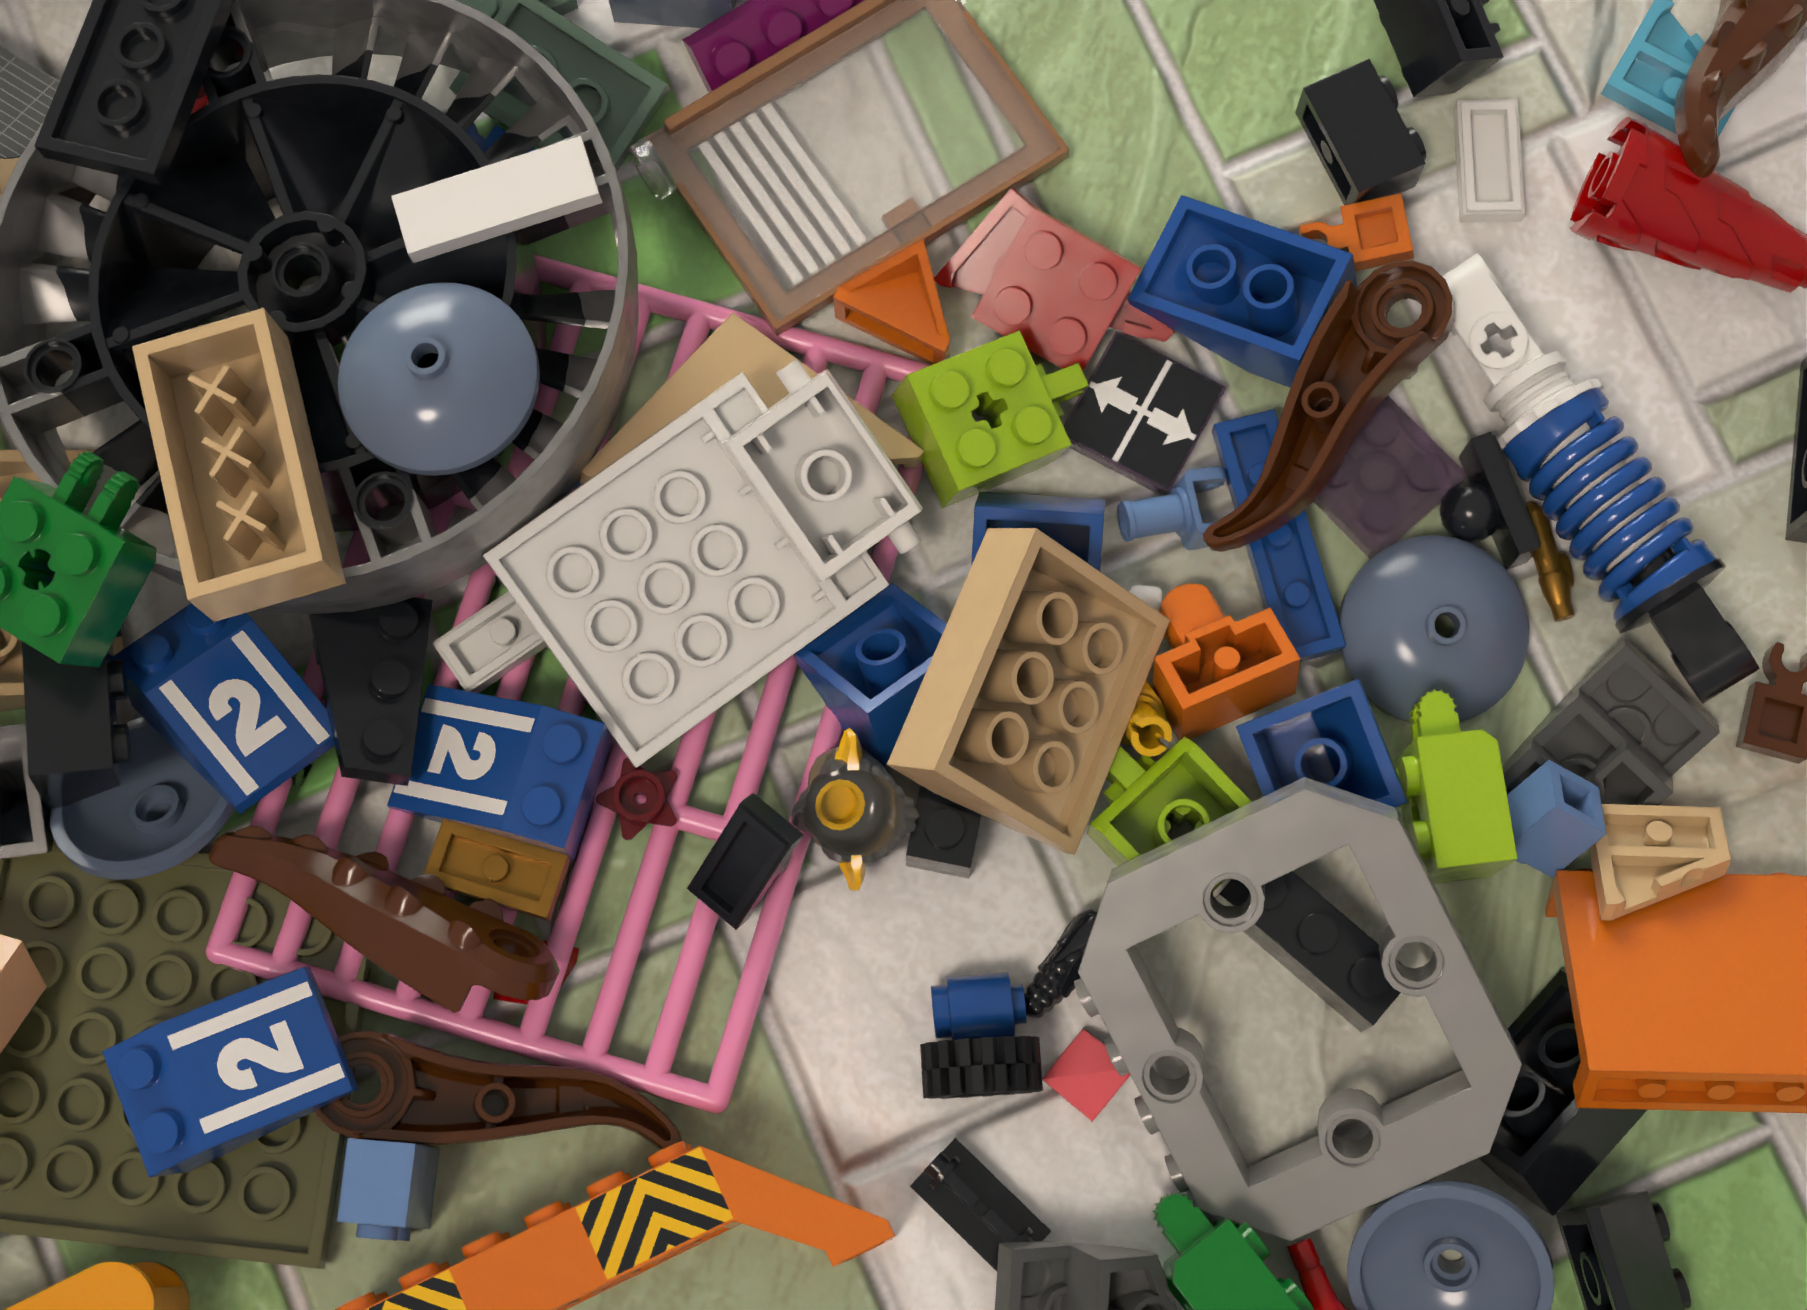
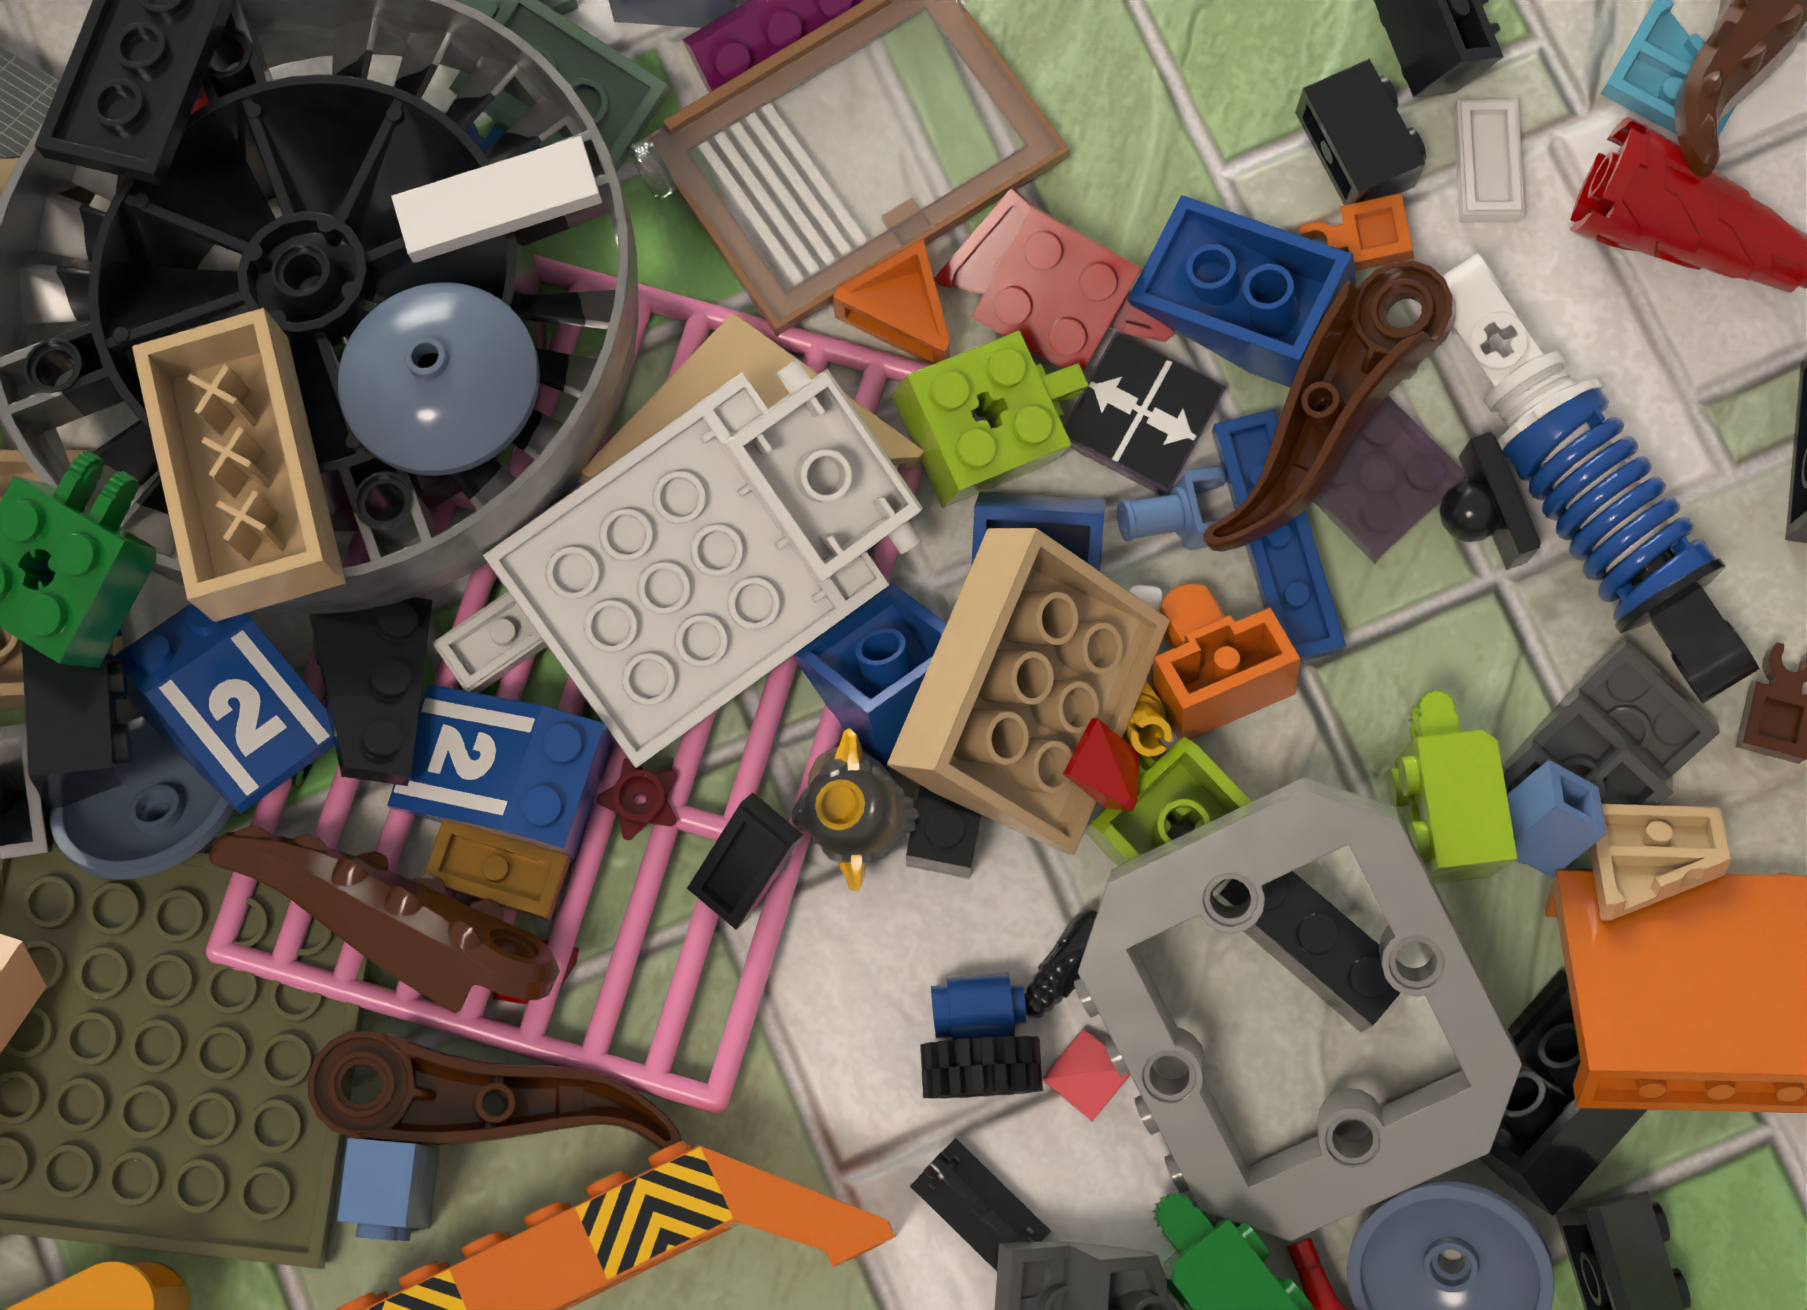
(229, 1072): blue slope -> none
(1105, 767): none -> red slope
(1325, 740): blue slope -> none
(1393, 636): sand blue dish -> none
(1552, 567): pearl gold piece -> none

